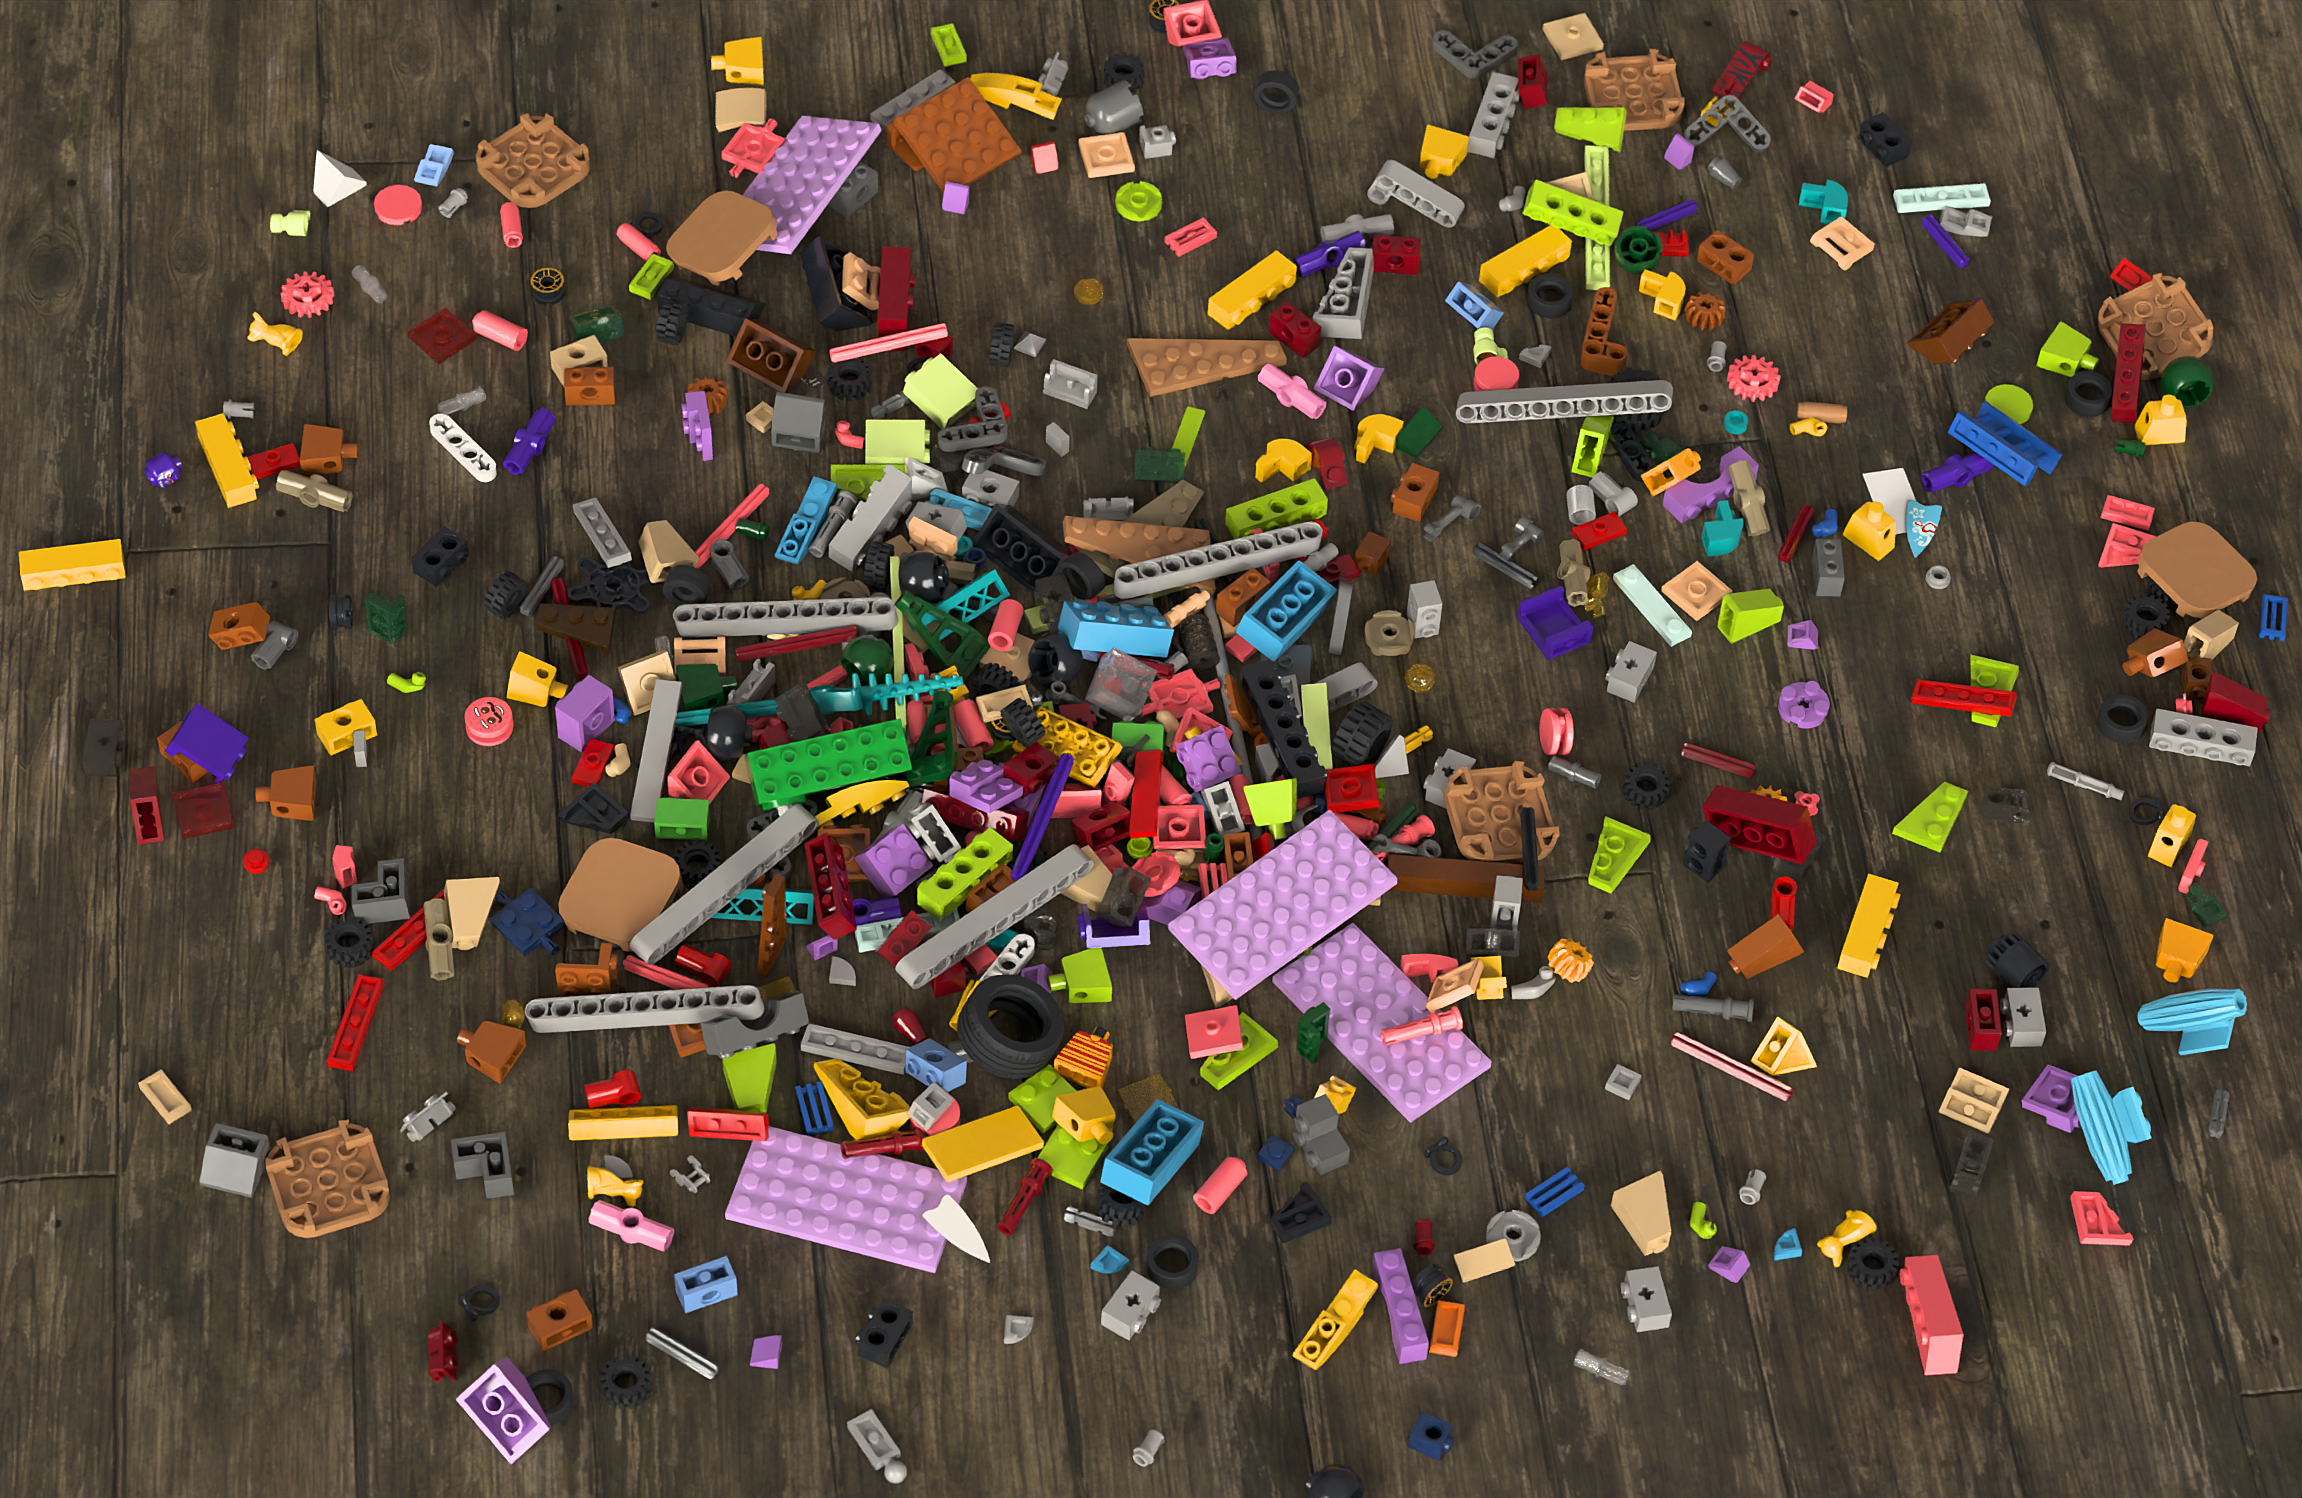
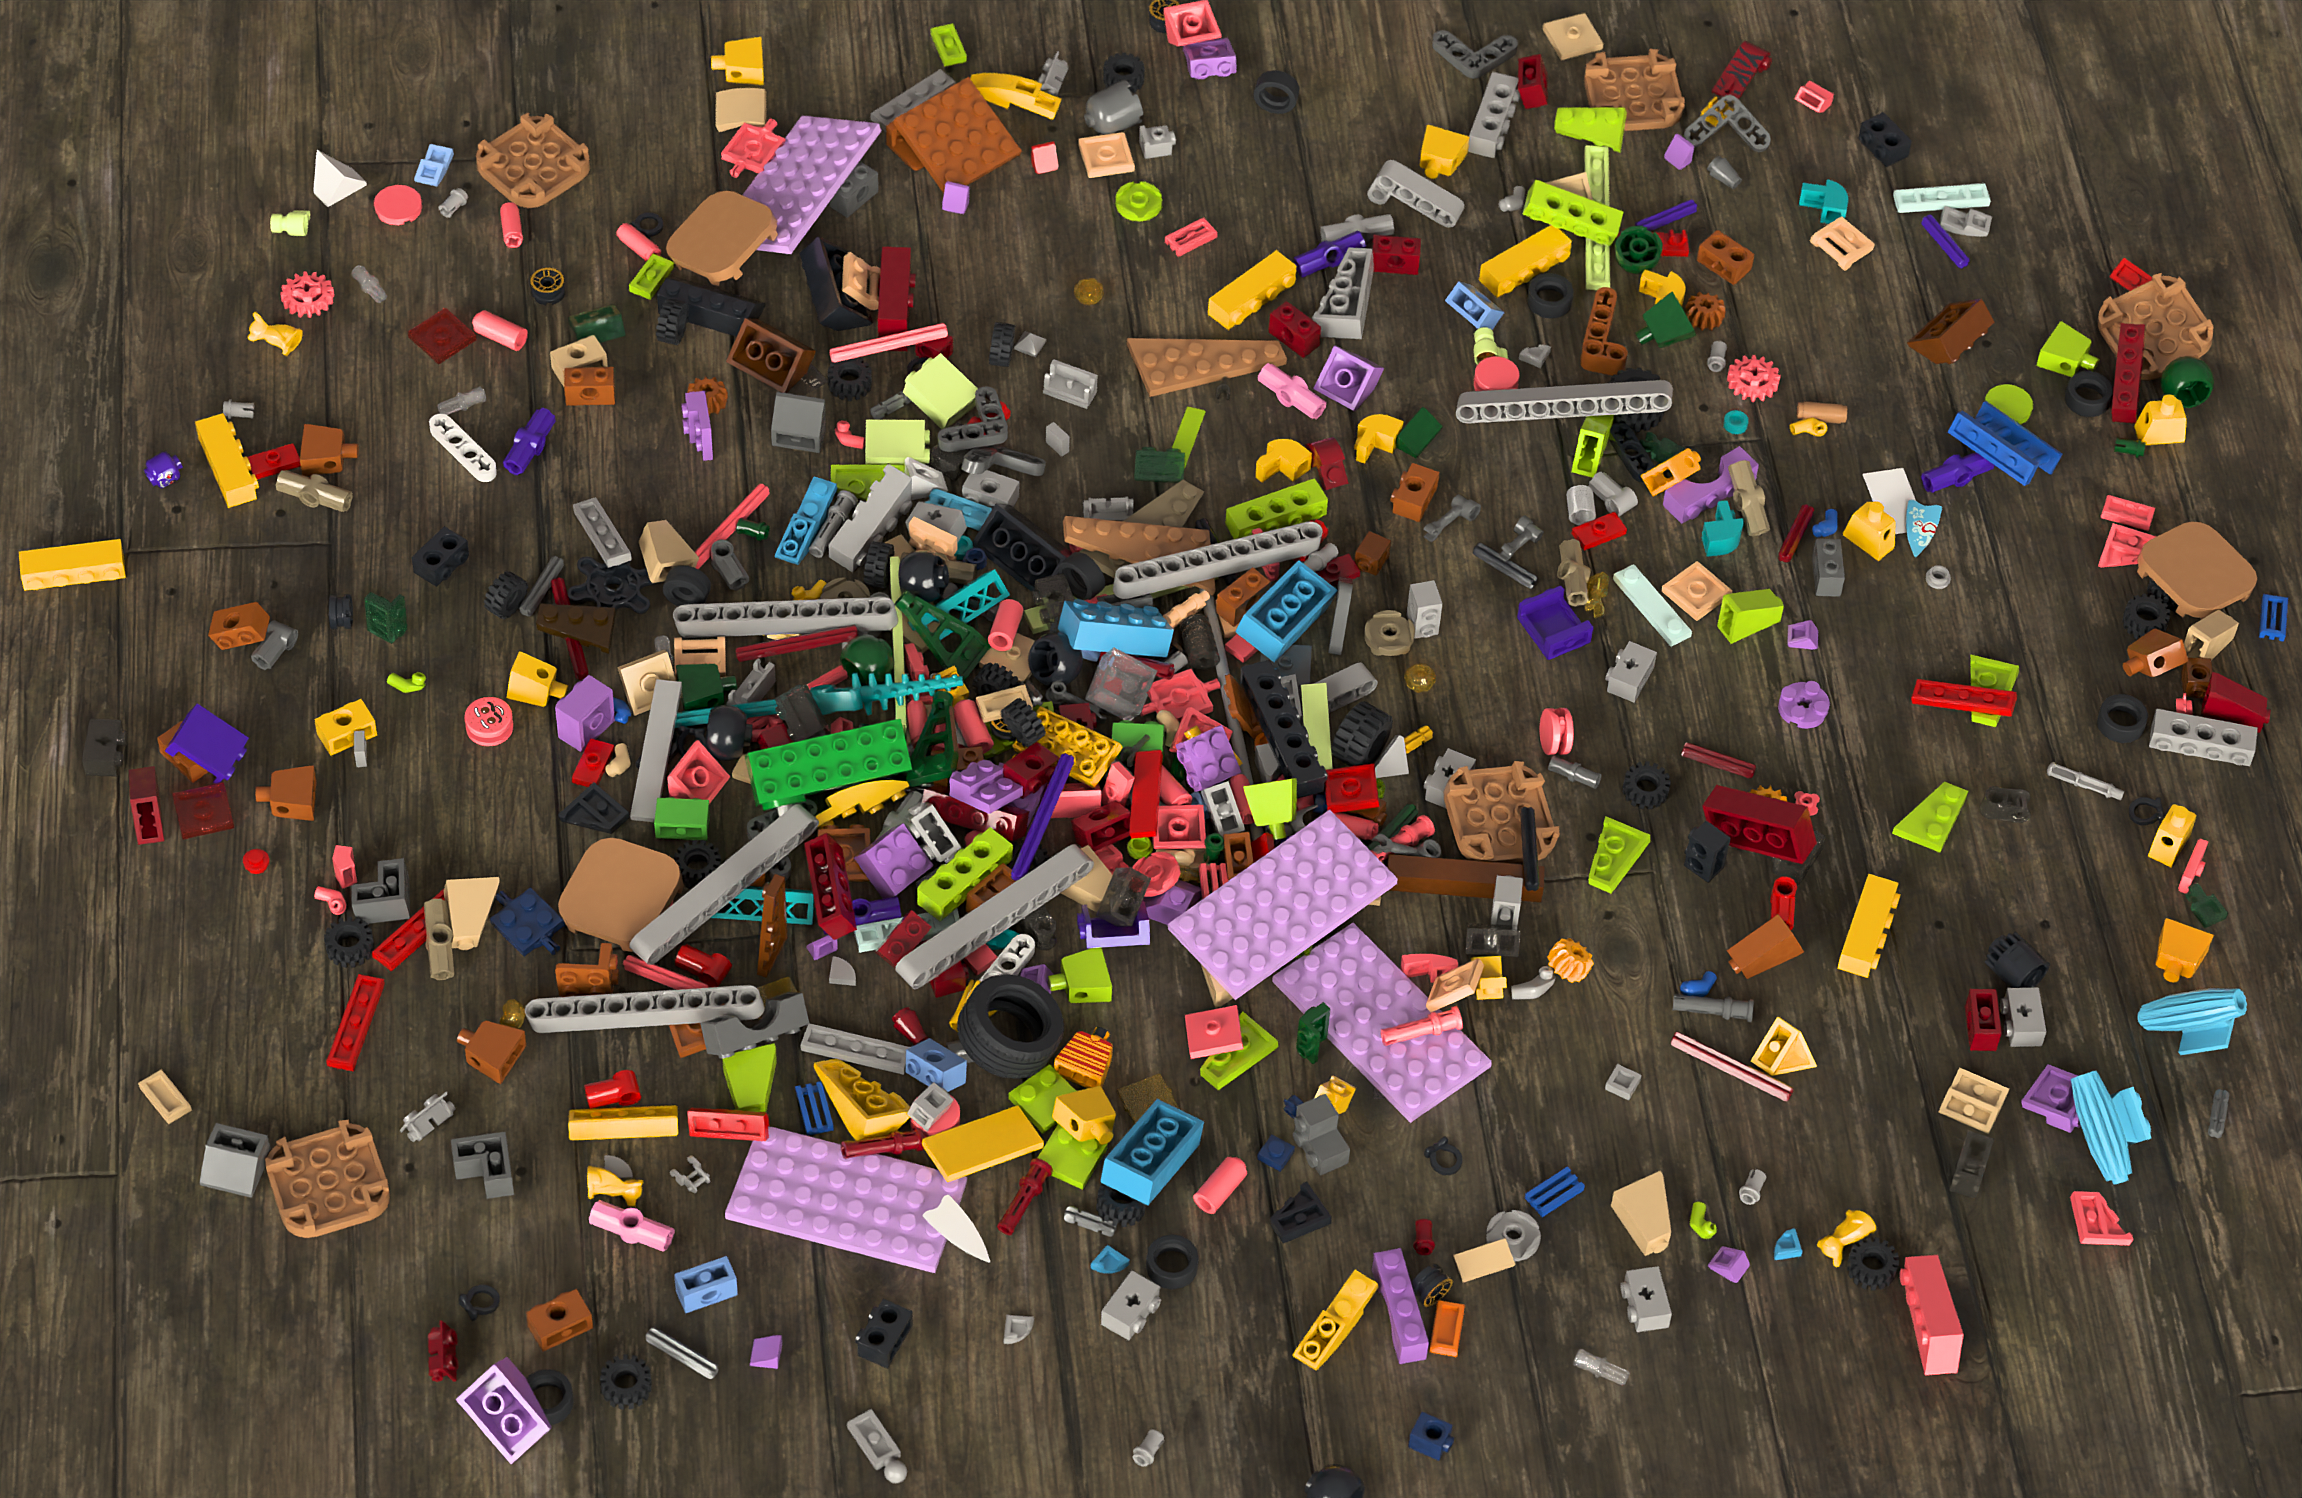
(761, 417): tan tile -> none
(1666, 323): none -> dark green torso

